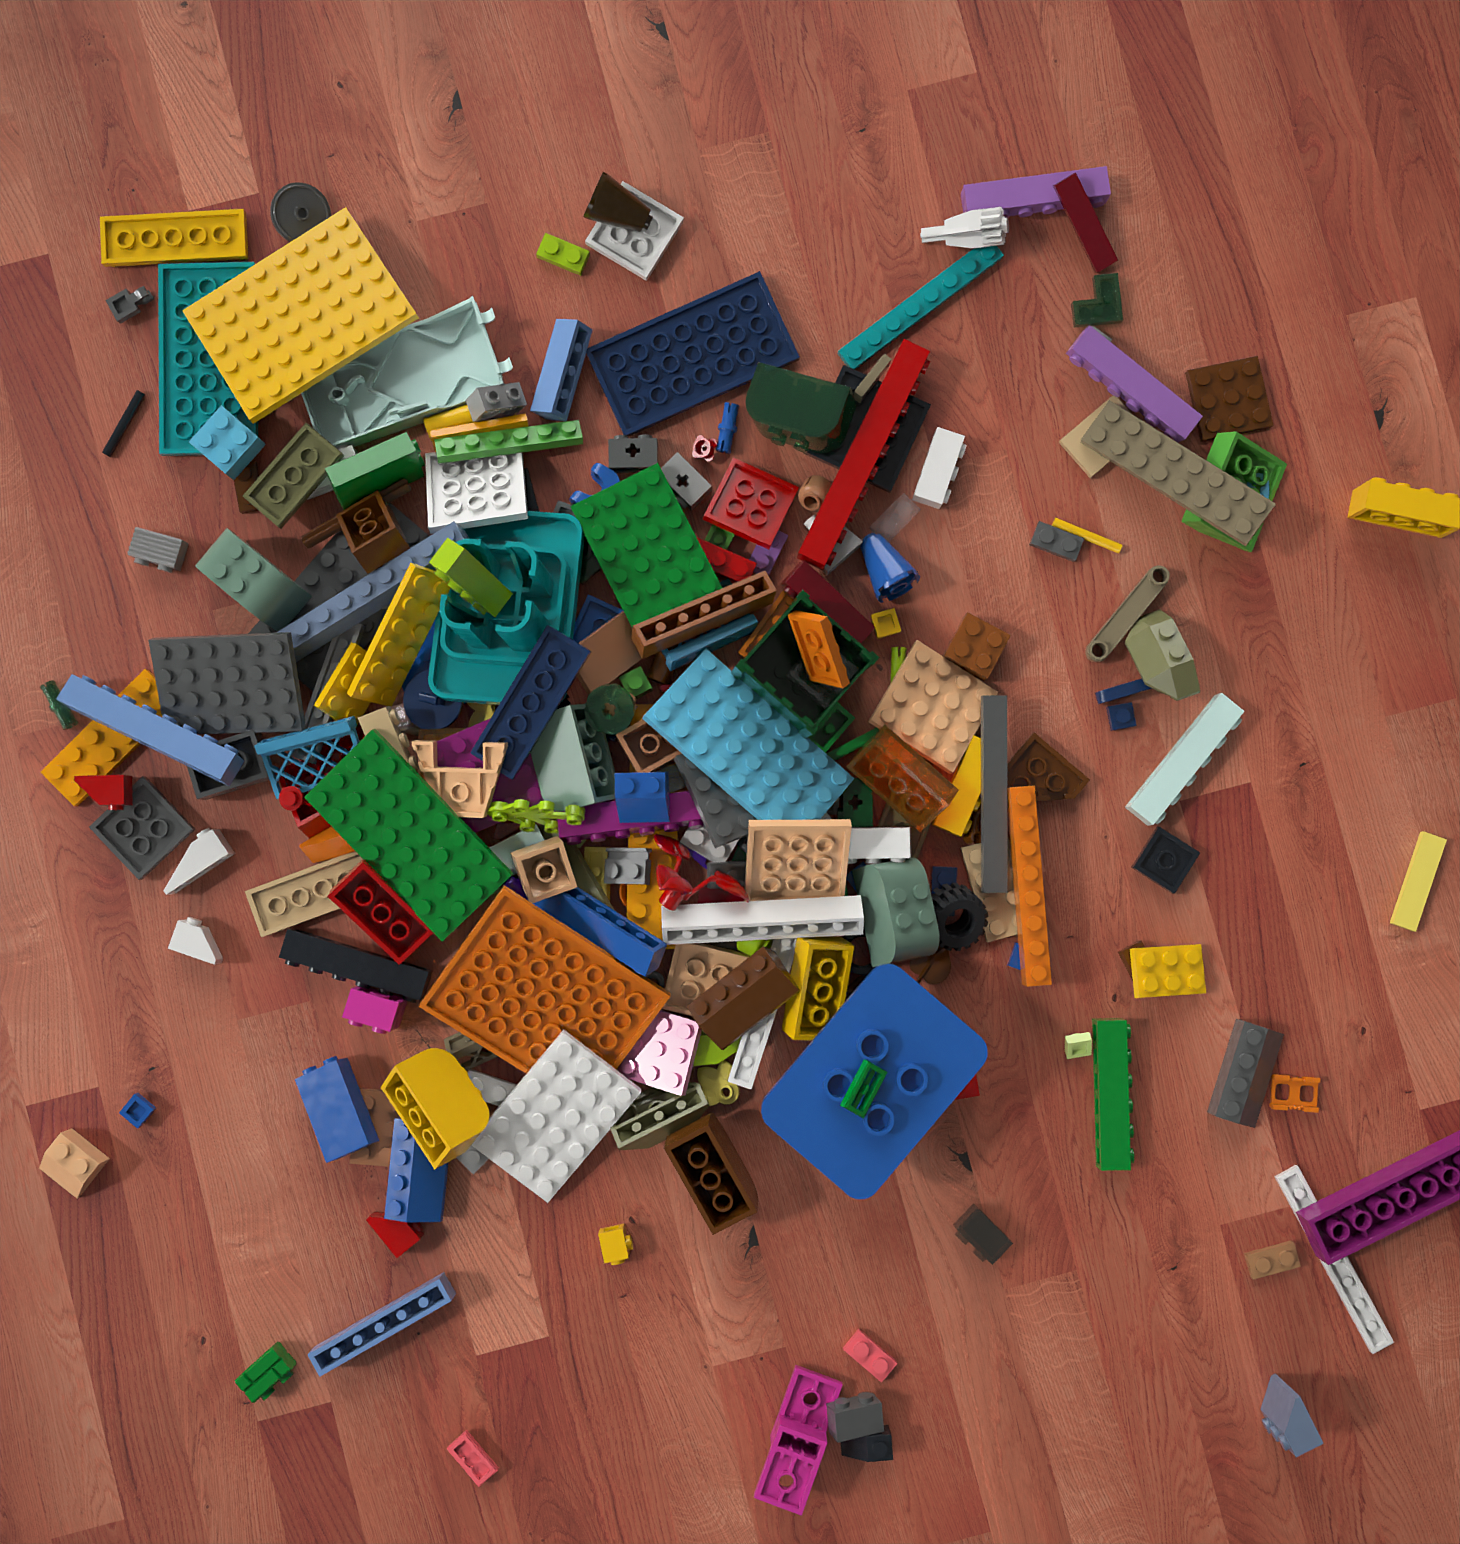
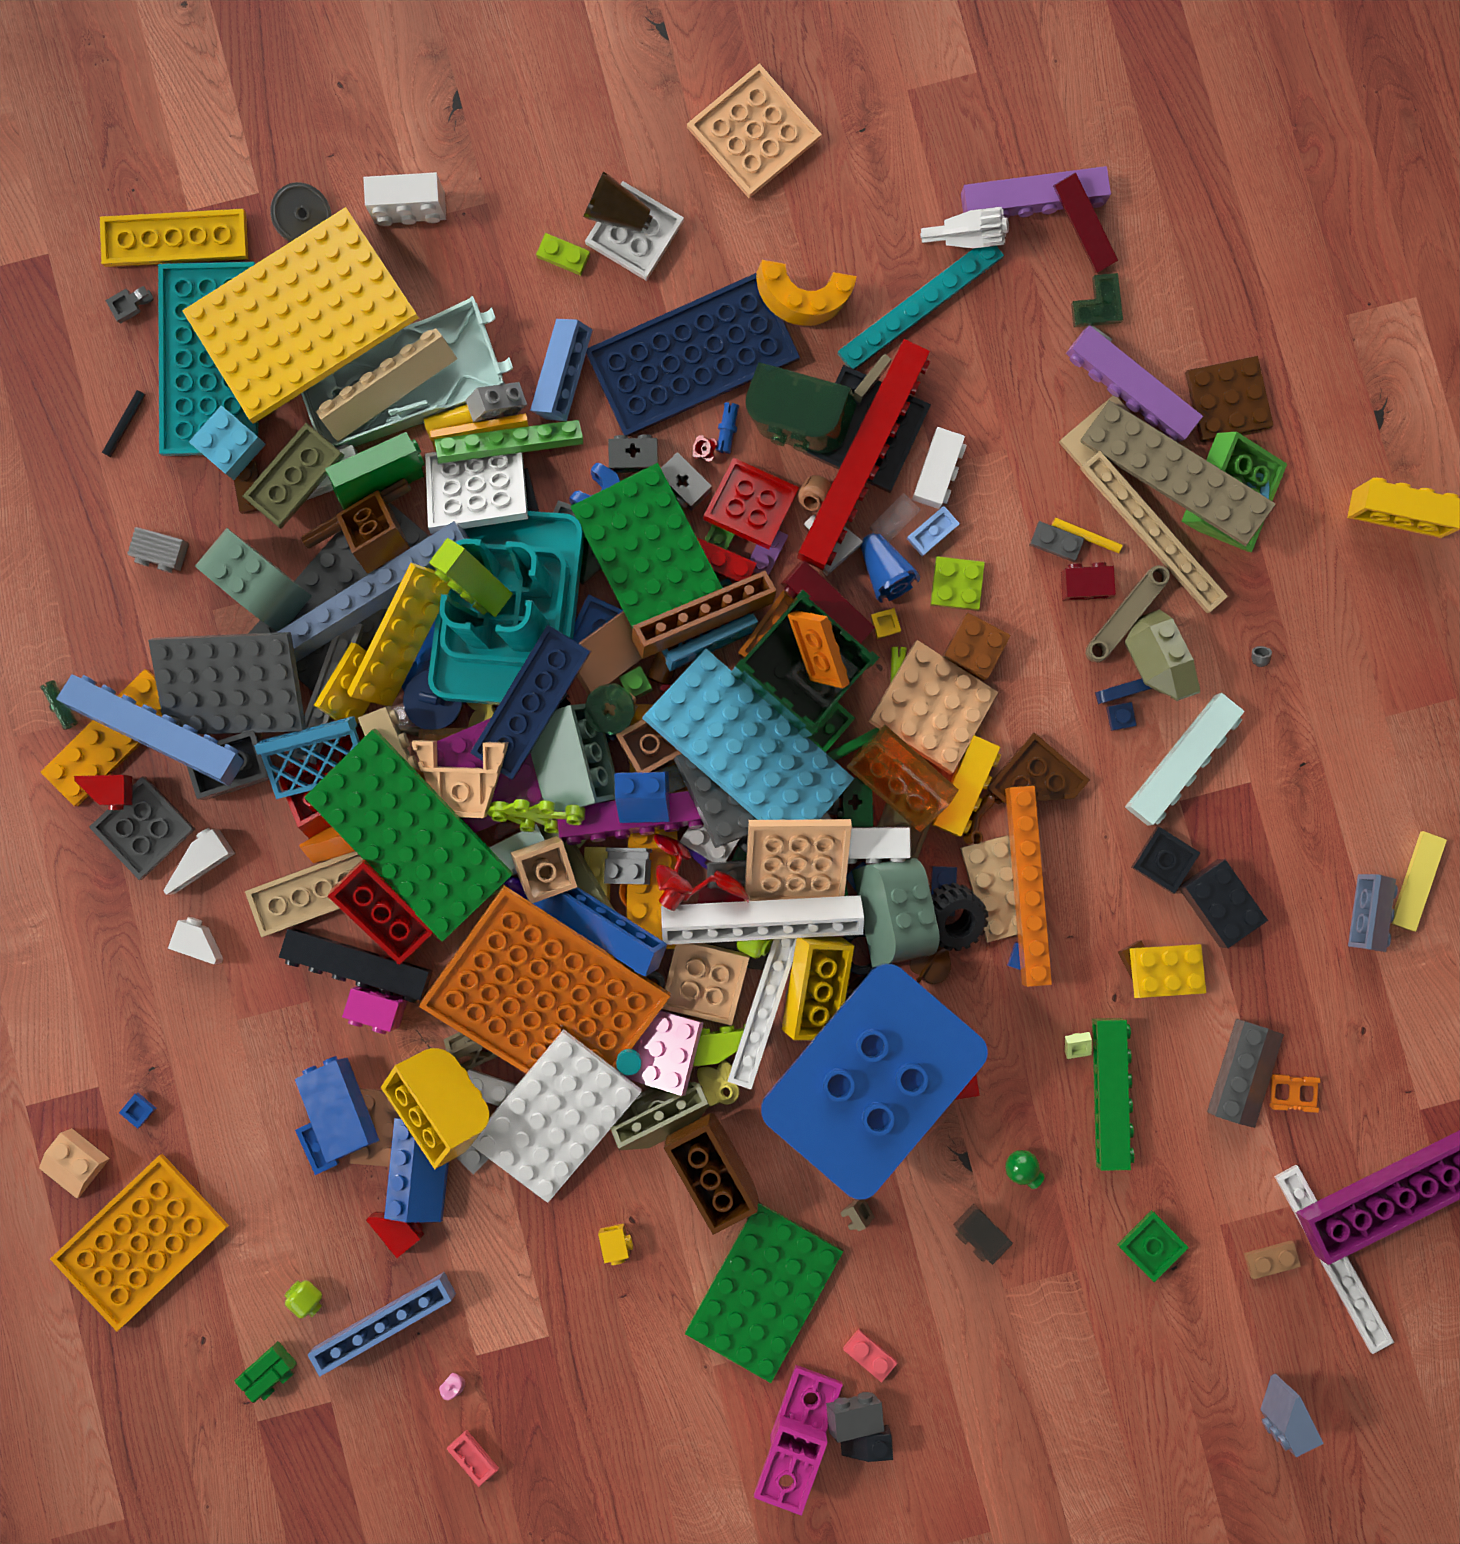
(139, 1242): none -> light orange plate
(291, 798): red plate -> none
(303, 1299): none -> lime head
(312, 1149): none -> blue plate
(386, 384): none -> tan brick
(405, 198): none -> white brick
(452, 1386): none -> bright pink piece
(628, 1062): none -> teal tile
(743, 998): reddish brown slope -> none
(754, 130): none -> light nougat plate
(763, 1292): none -> green plate
(799, 305): none -> light orange brick
(859, 1214): none -> dark tan tile
(861, 1087): green tile -> none
(933, 531): none -> light blue plate
(957, 583): none -> lime plate
(994, 794): dark grey tile -> none
(1024, 1169): none -> green piece
(1088, 582): none -> dark red brick
(1152, 1246): none -> green plate
(1153, 532): none -> tan plate
(1222, 903): none -> black brick
(1261, 656): none -> dark grey hinge
(1372, 912): none -> sand blue slope

